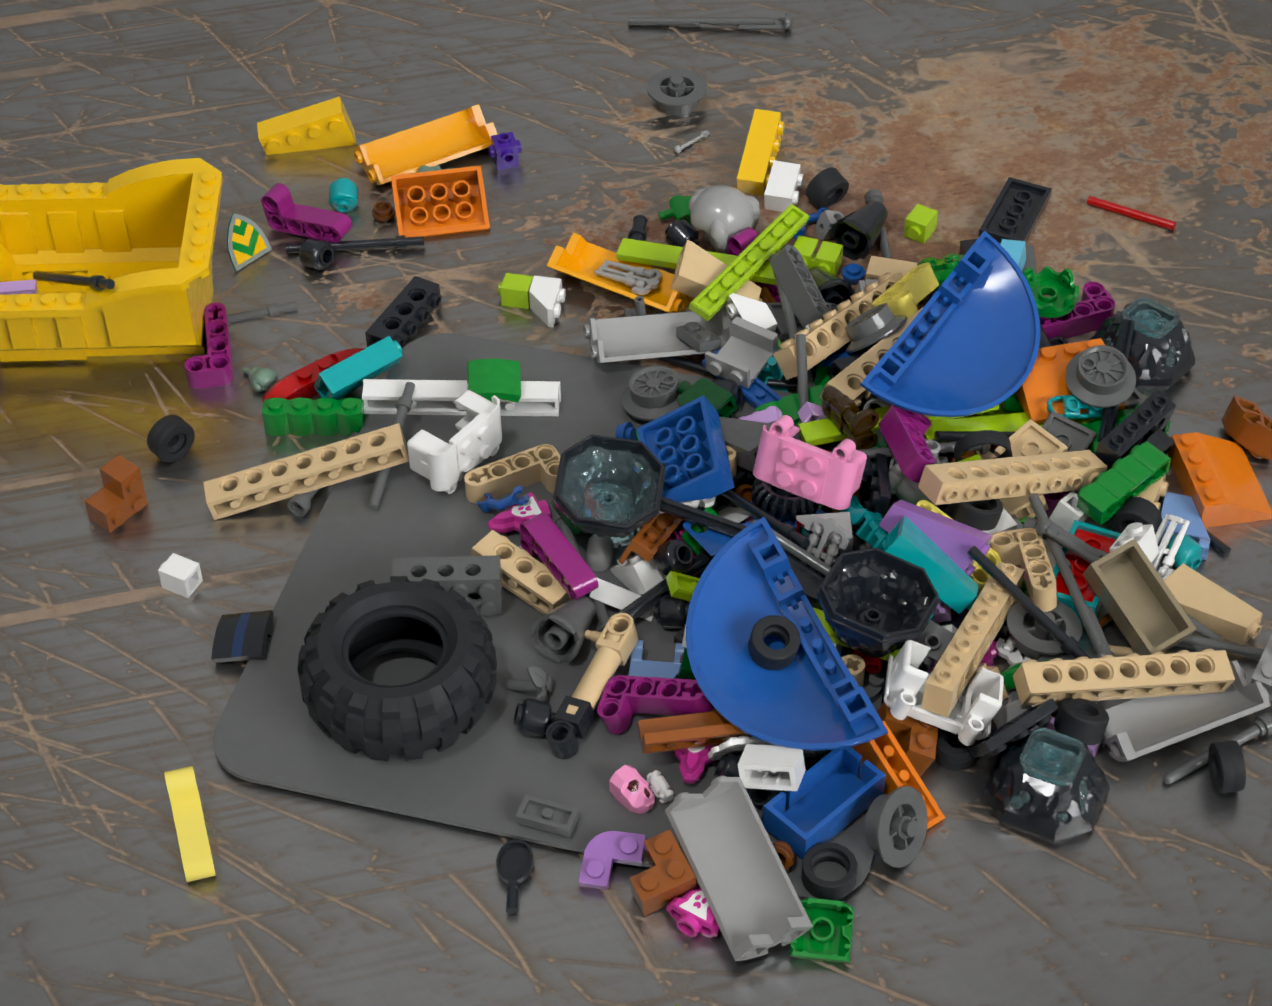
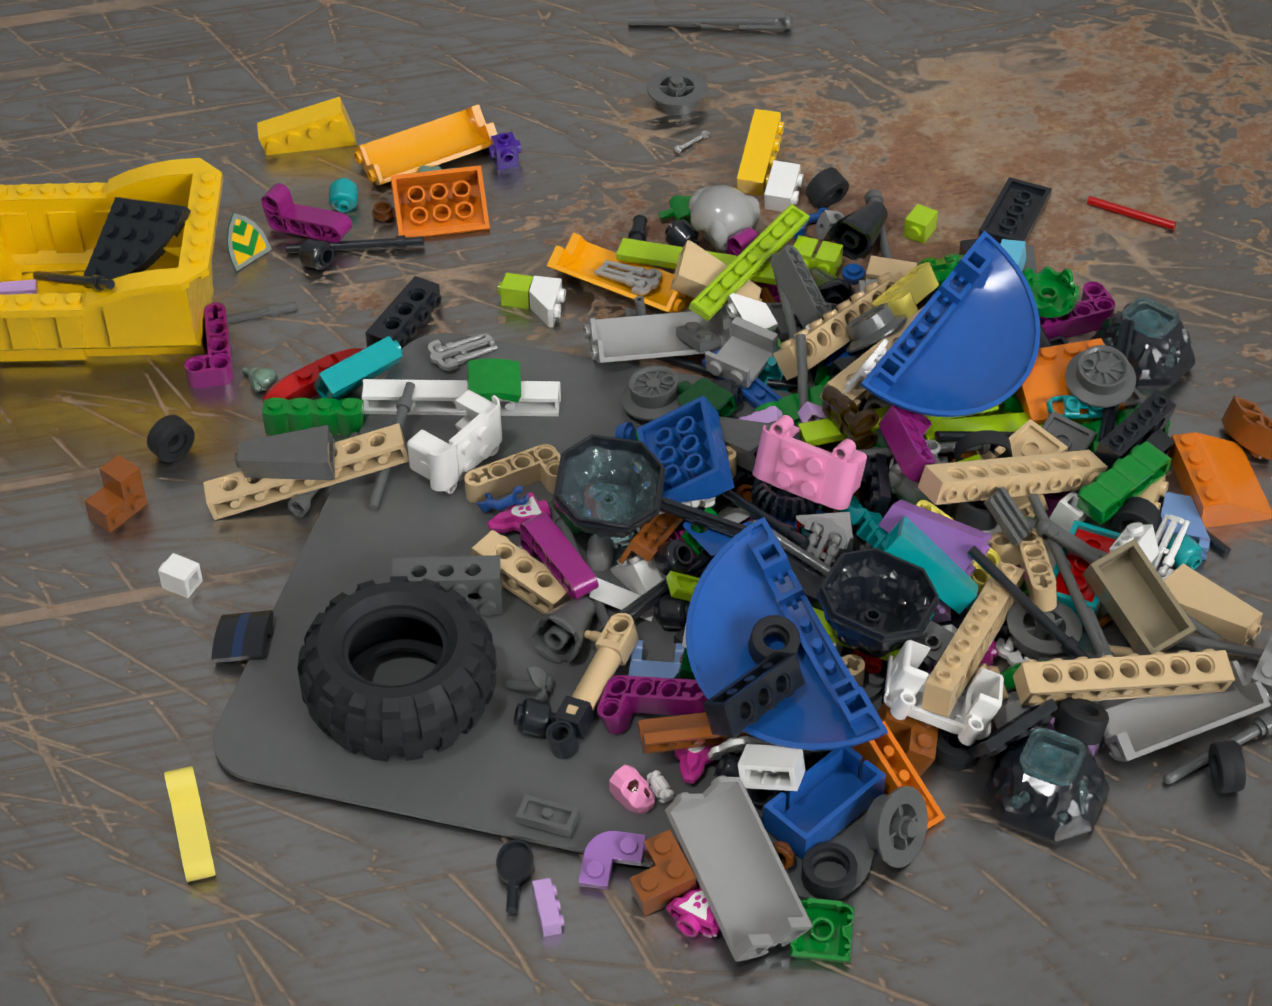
(134, 236): none -> black plate
(291, 455): none -> dark grey slope
(451, 349): none -> light grey piece
(547, 907): none -> lavender piece
(753, 694): none -> black brick
(867, 366): none -> white piece
(1010, 516): none -> dark grey tile

